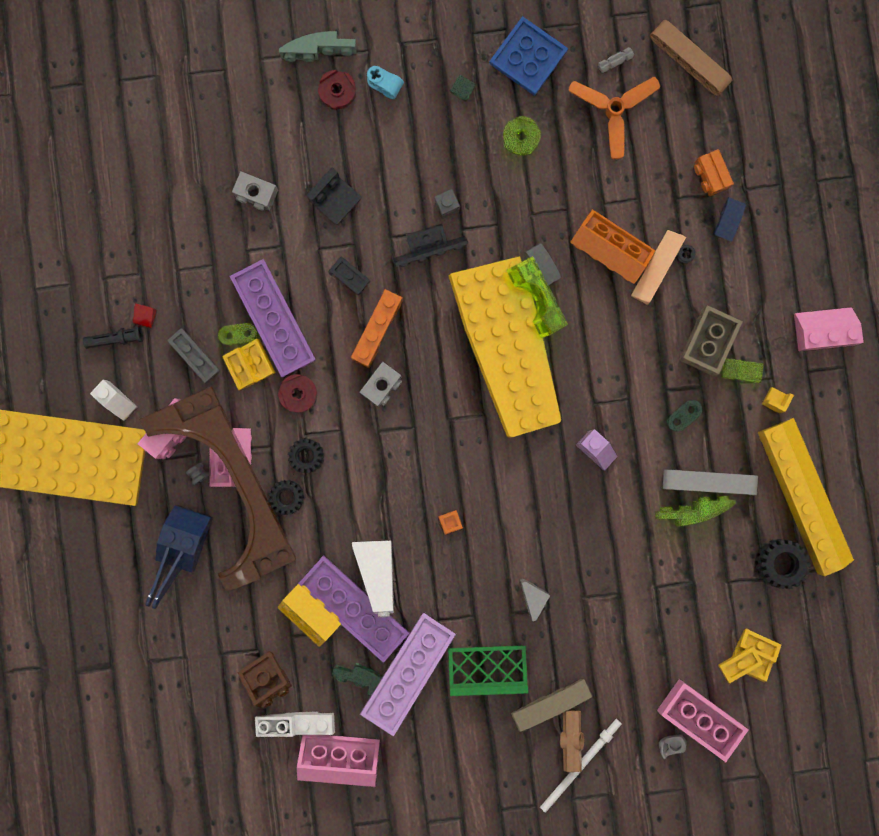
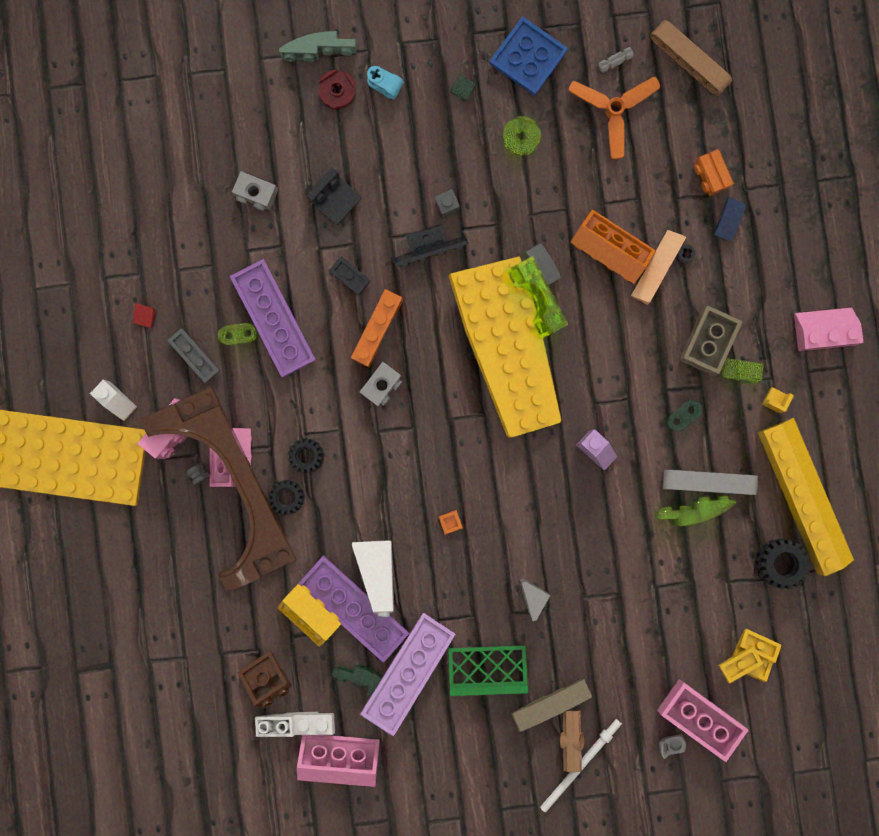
(123, 336): black pin -> none
(178, 546): dark blue slope -> none
(249, 364): yellow slope -> none
(288, 388): dark red plate -> none

